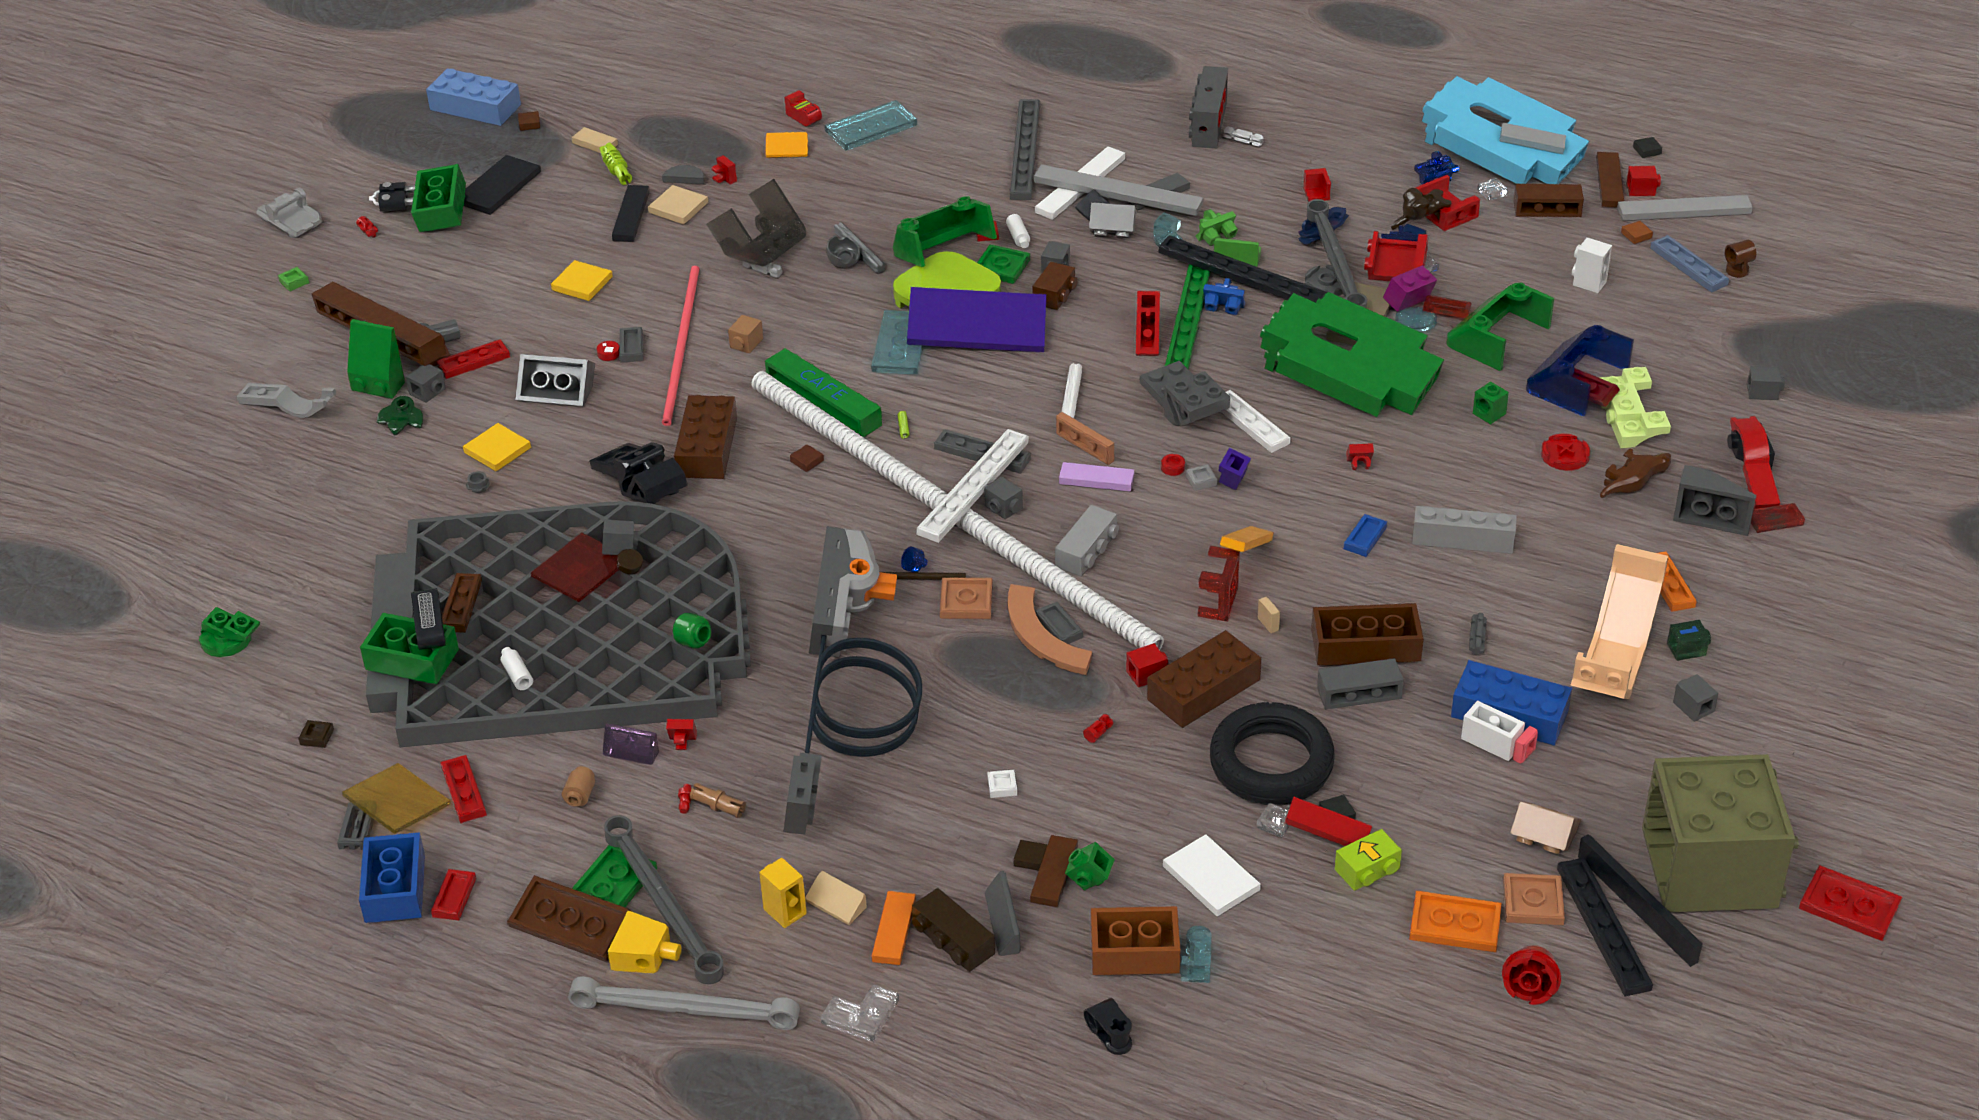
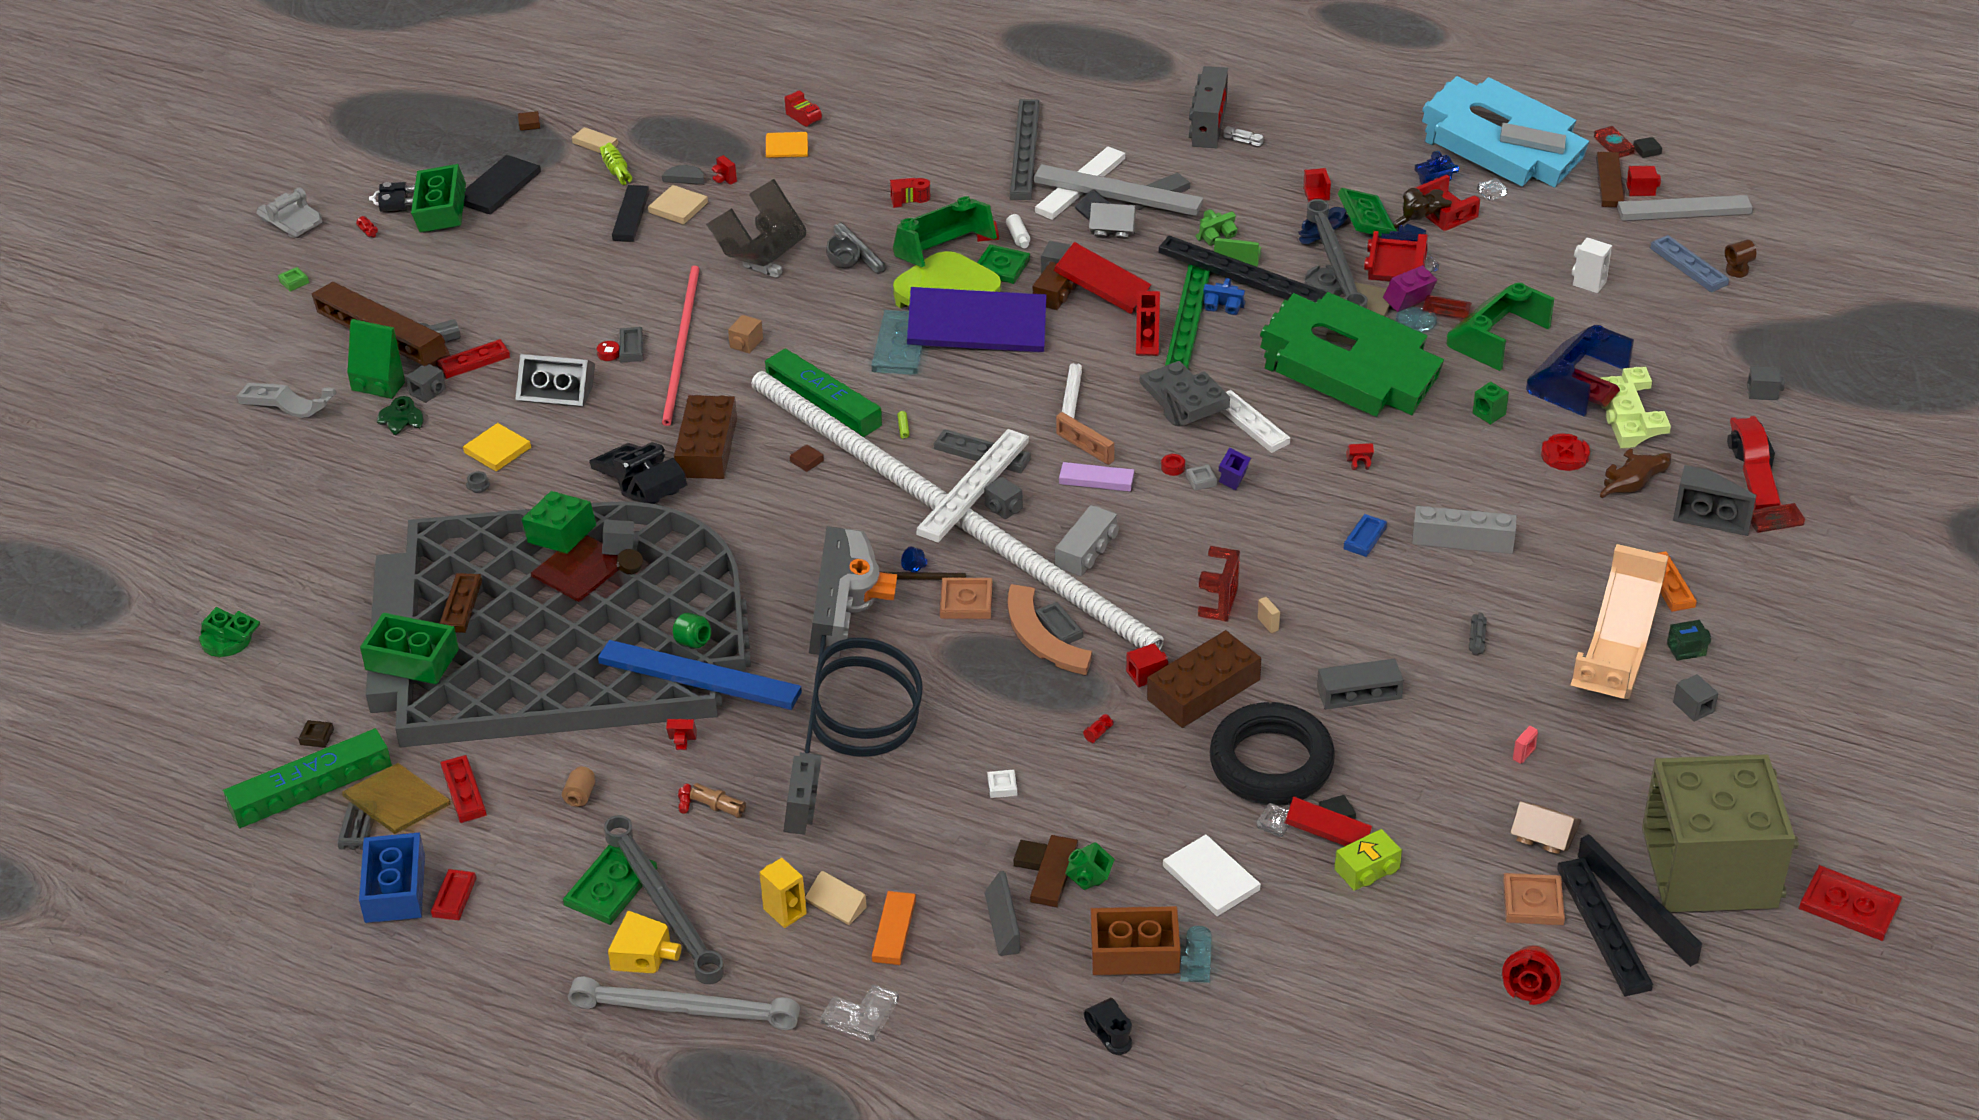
(307, 778): none -> green brick
(428, 619): black beam -> none
(473, 96): medium blue brick -> none
(516, 669): white cylinder -> none
(559, 522): none -> green brick
(567, 917): reddish brown tile -> none
(581, 280): yellow tile -> none
(630, 744): clear purple slope -> none
(700, 674): none -> blue tile
(870, 125): clear light blue tile -> none
(909, 191): none -> red leg
(953, 929): dark brown brick -> none
(1101, 277): none -> red tile
(1165, 226): clear light blue tile -> none
(1246, 538): light orange tile -> none
(1366, 212): none -> green tile
(1366, 633): reddish brown brick -> none
(1455, 921): orange tile -> none
(1491, 730): white brick -> none
(1518, 695): blue brick -> none
(1548, 200): reddish brown brick -> none
(1614, 141): none -> clear red tile
(1637, 232): dark orange tile -> none

